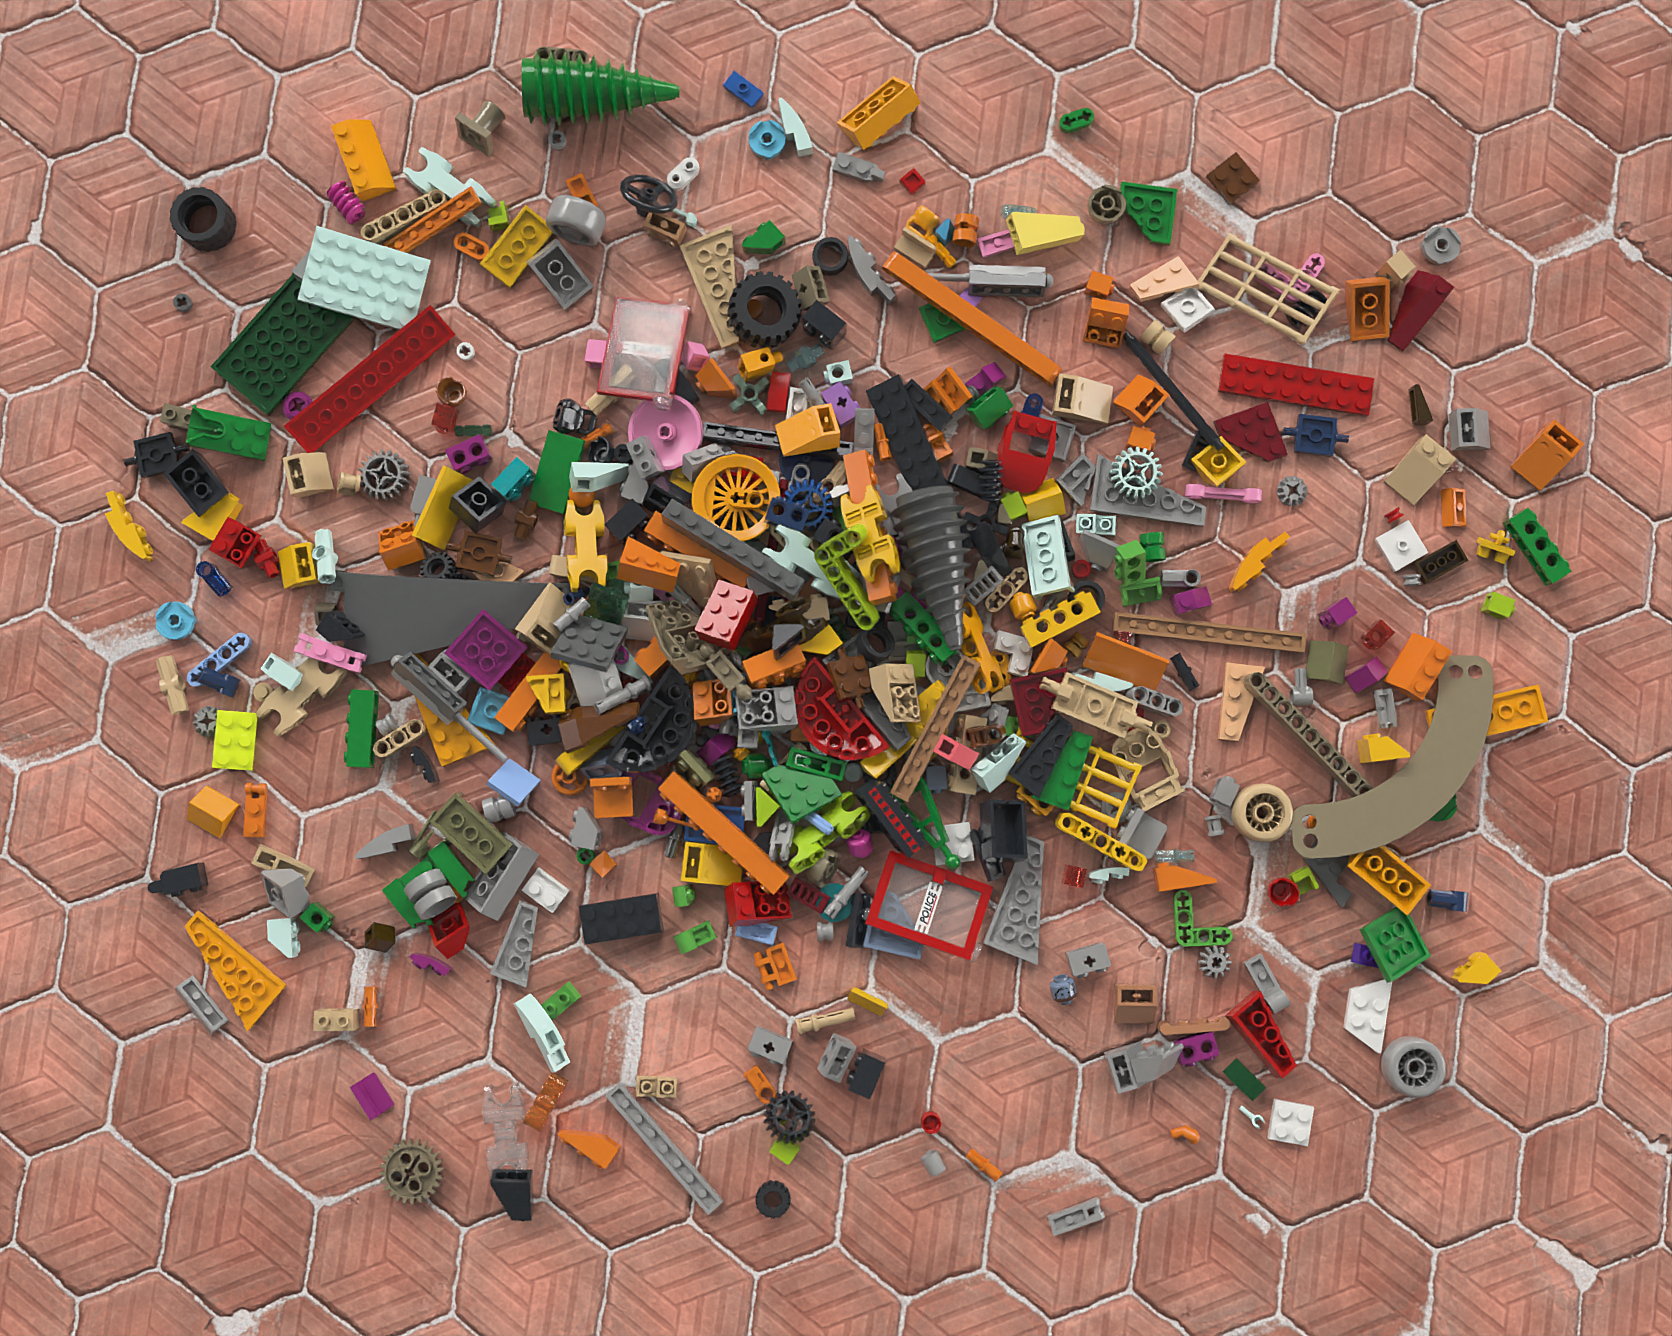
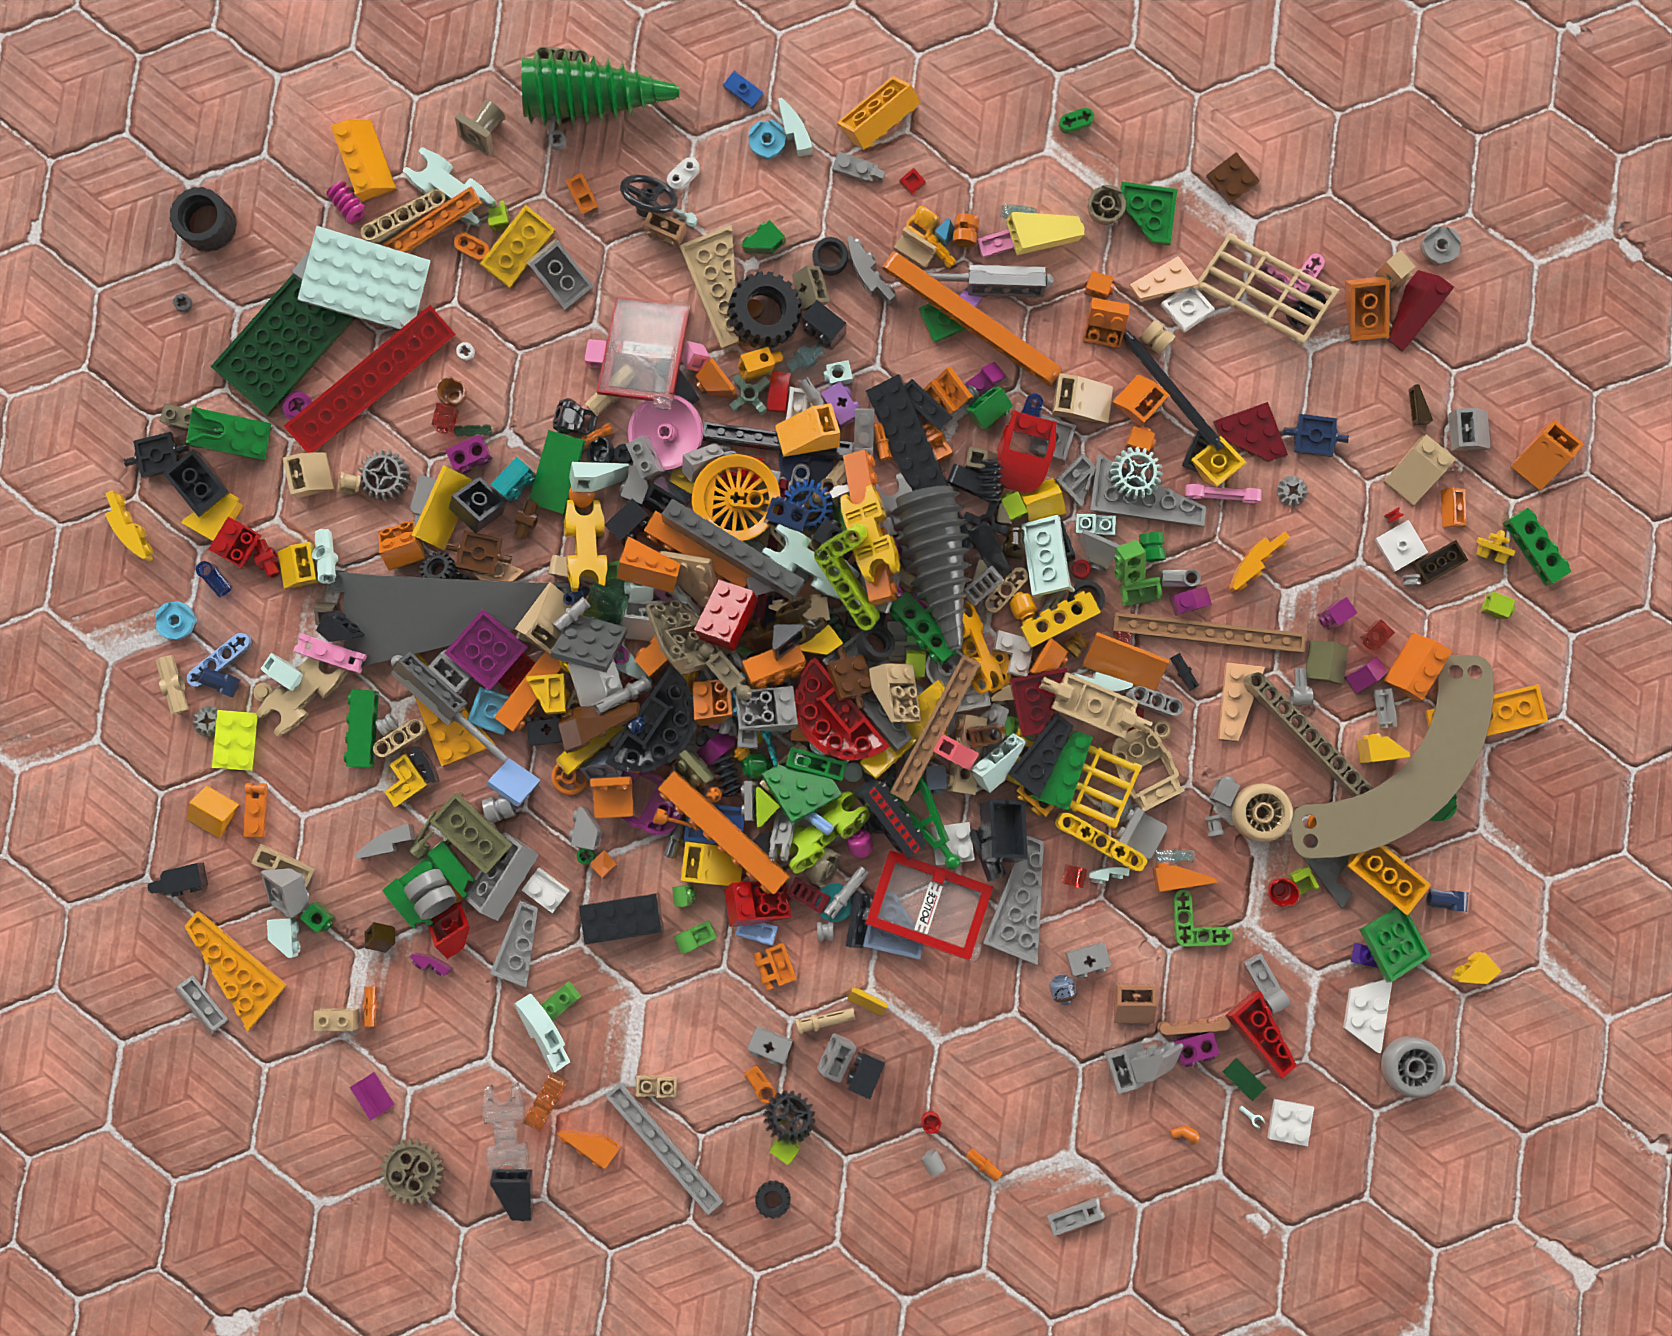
(410, 781): none -> yellow plate
(575, 220): light grey wheel -> none
(1208, 960): light grey gear -> none
(1296, 385): red plate -> none

